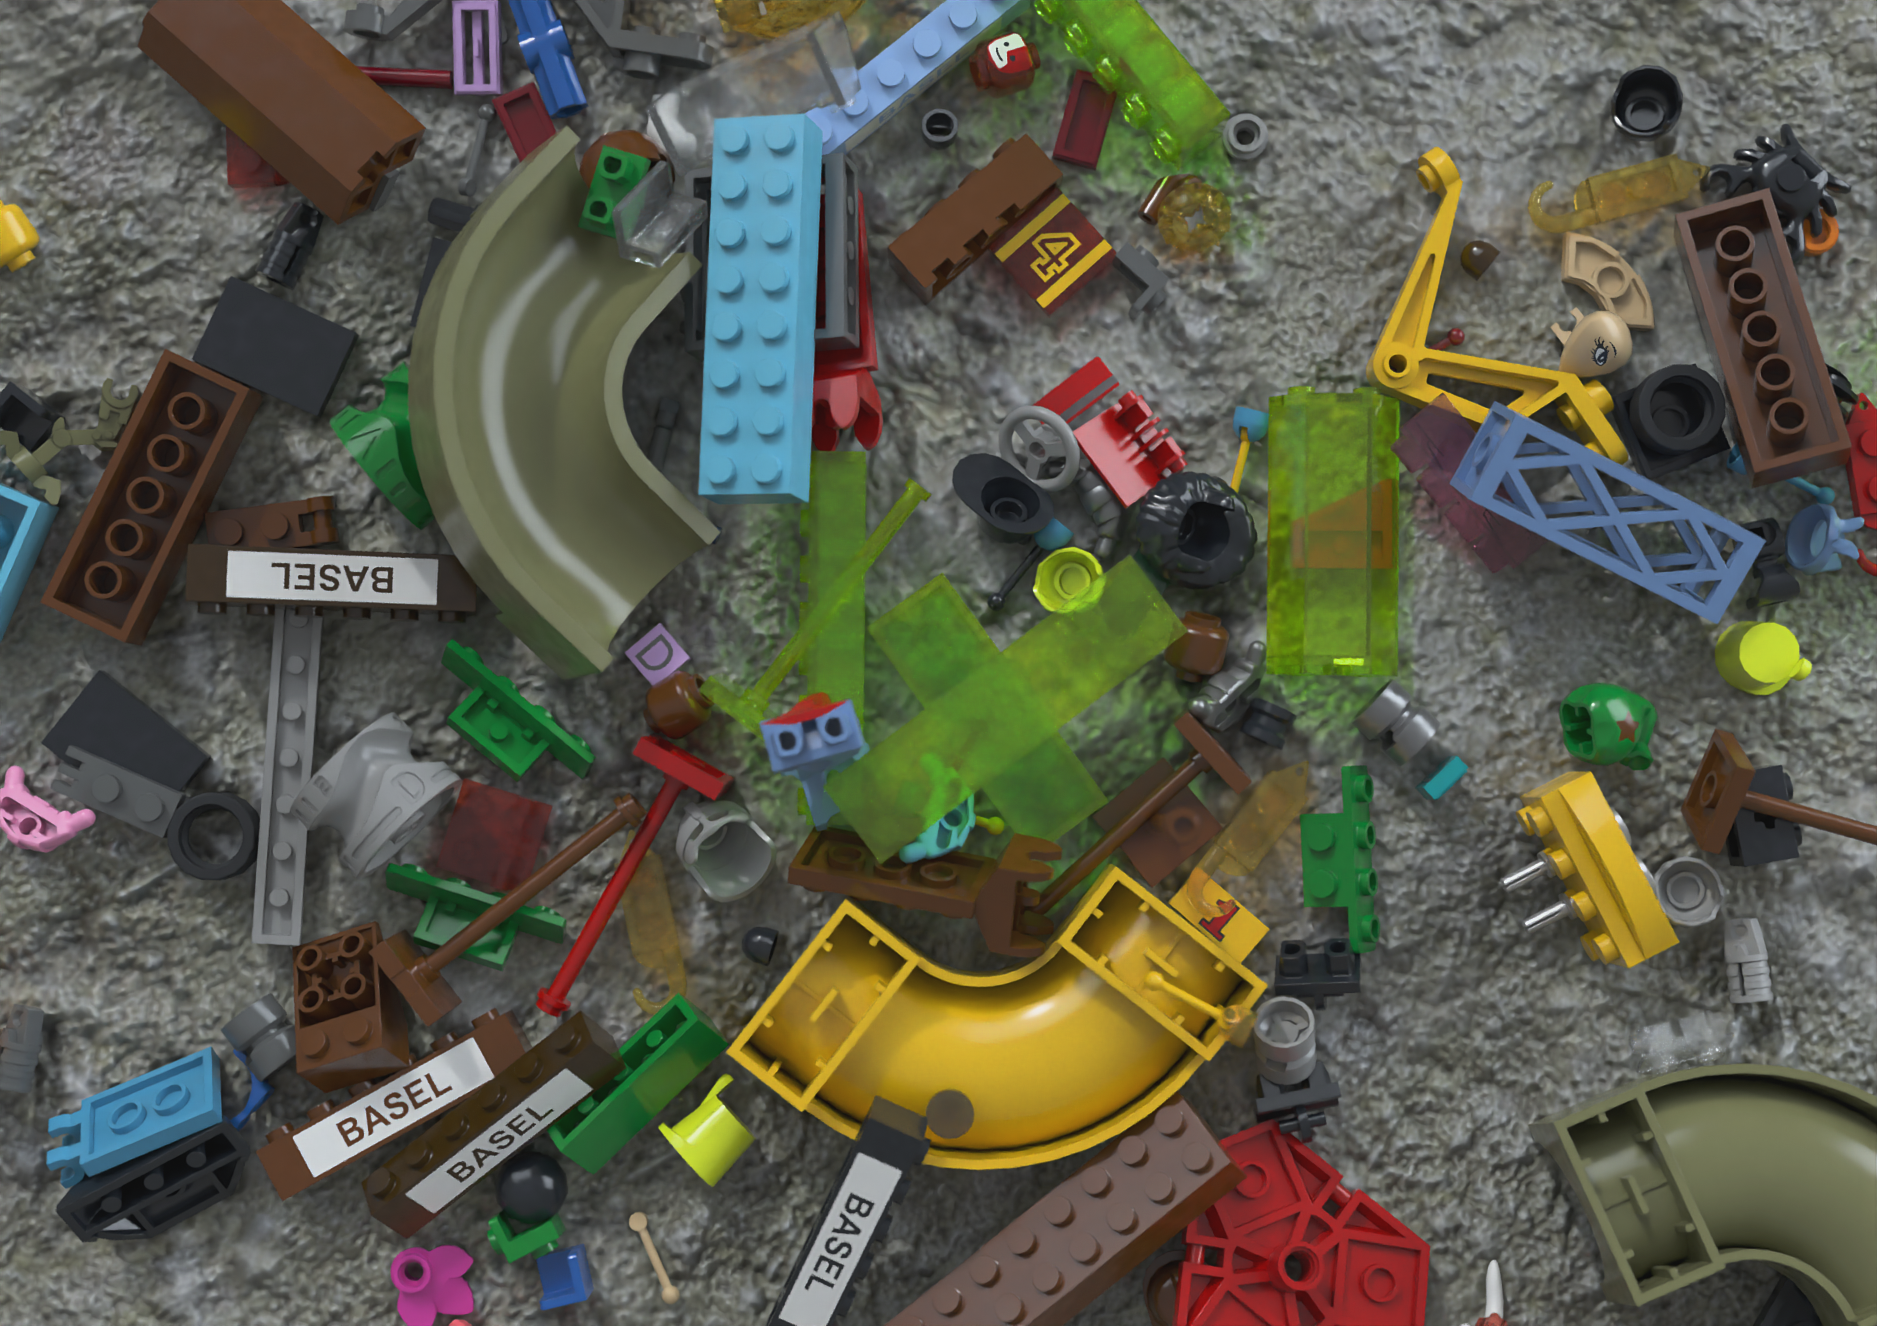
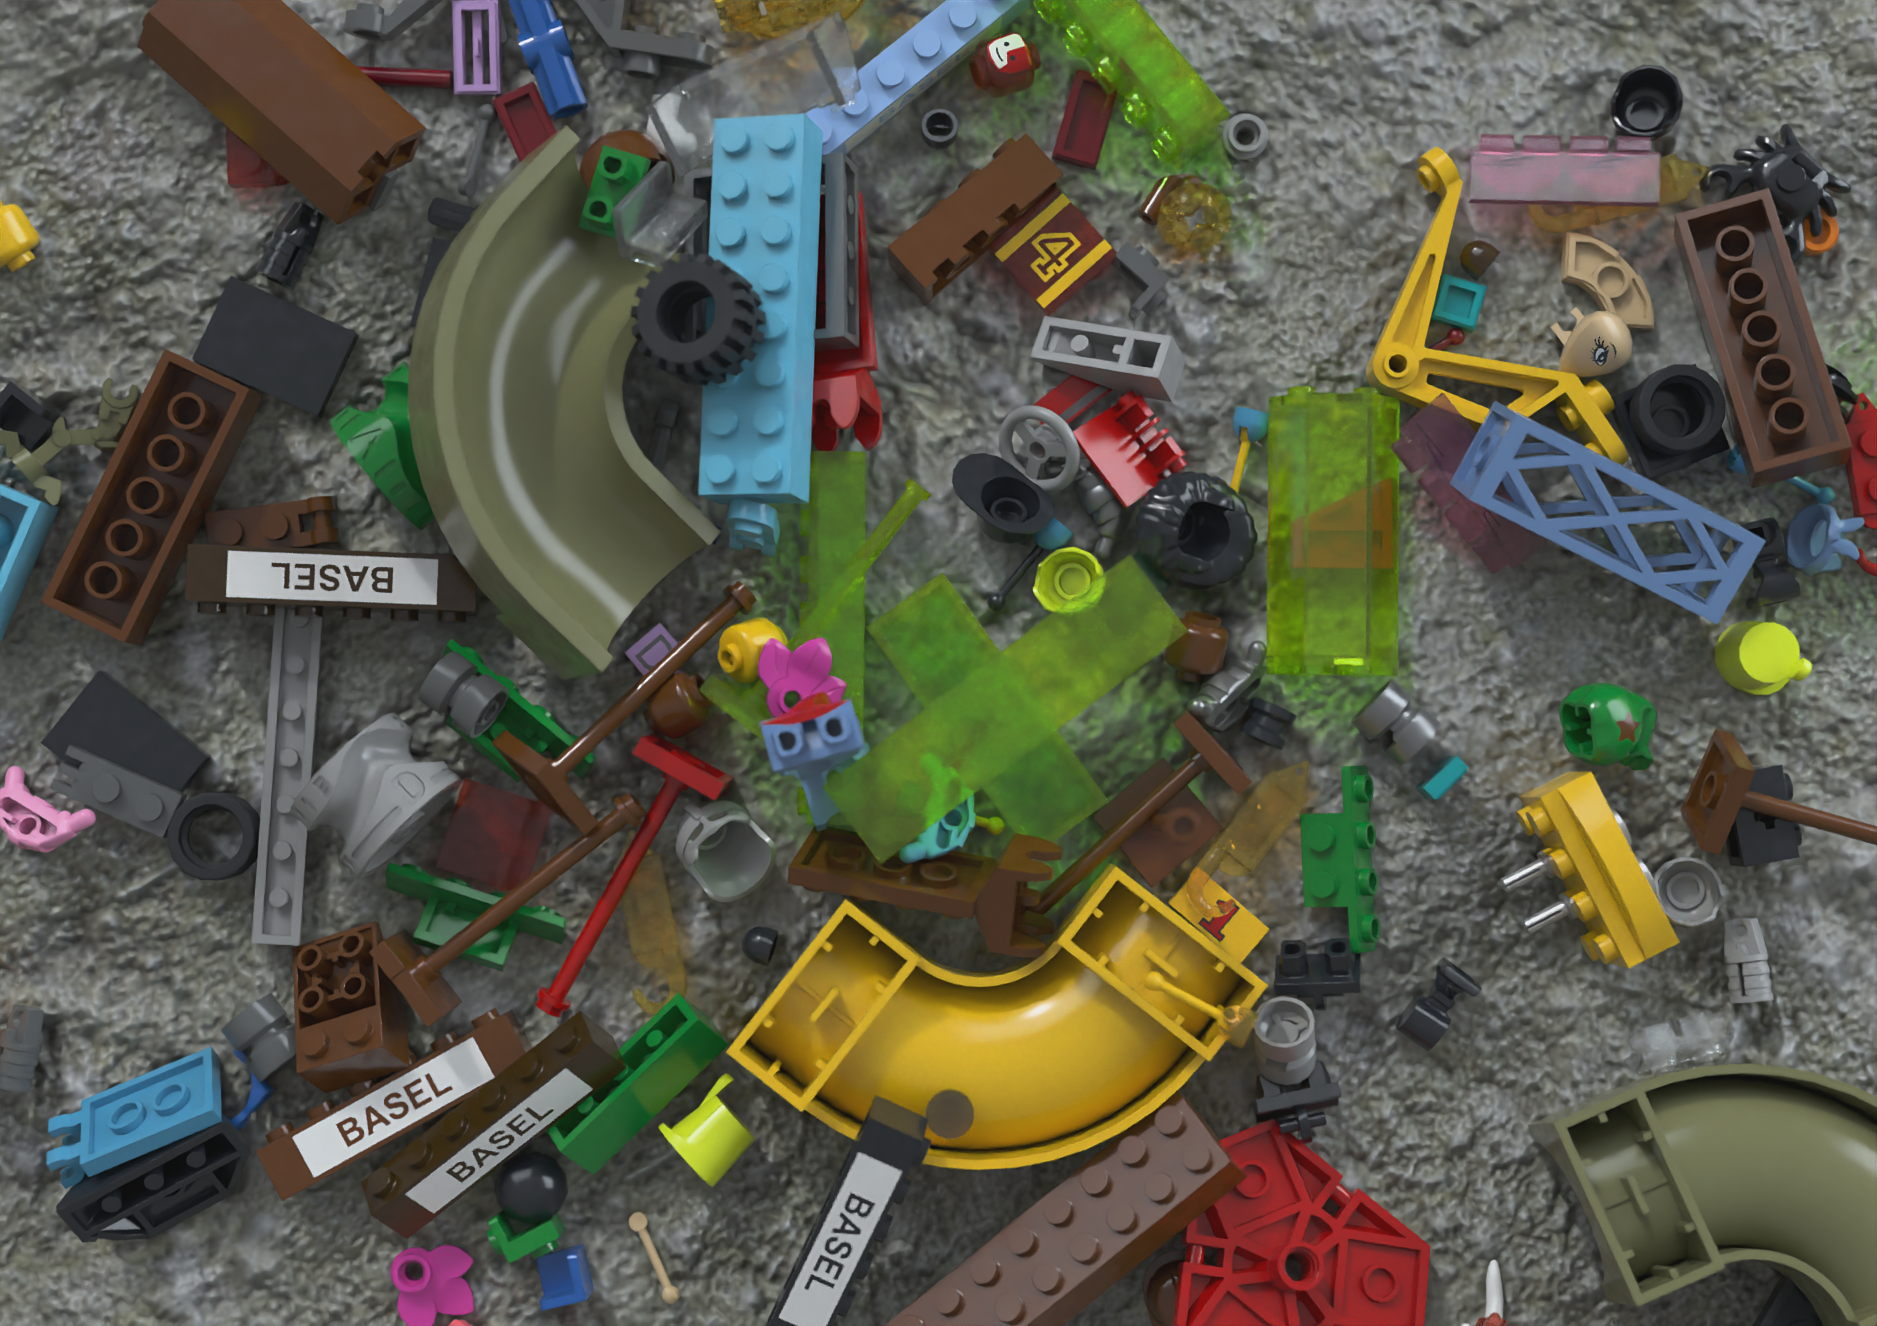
(458, 690): none -> dark grey wheel
(549, 777): none -> reddish brown tile
(666, 304): none -> black tyre
(742, 645): none -> yellow head
(753, 526): none -> medium azure plate
(800, 672): none -> dark pink plate
(1111, 356): none -> light grey slope
(1427, 1017): none -> black leg
(1458, 303): none -> teal tile
(1572, 177): none -> clear pink windscreen

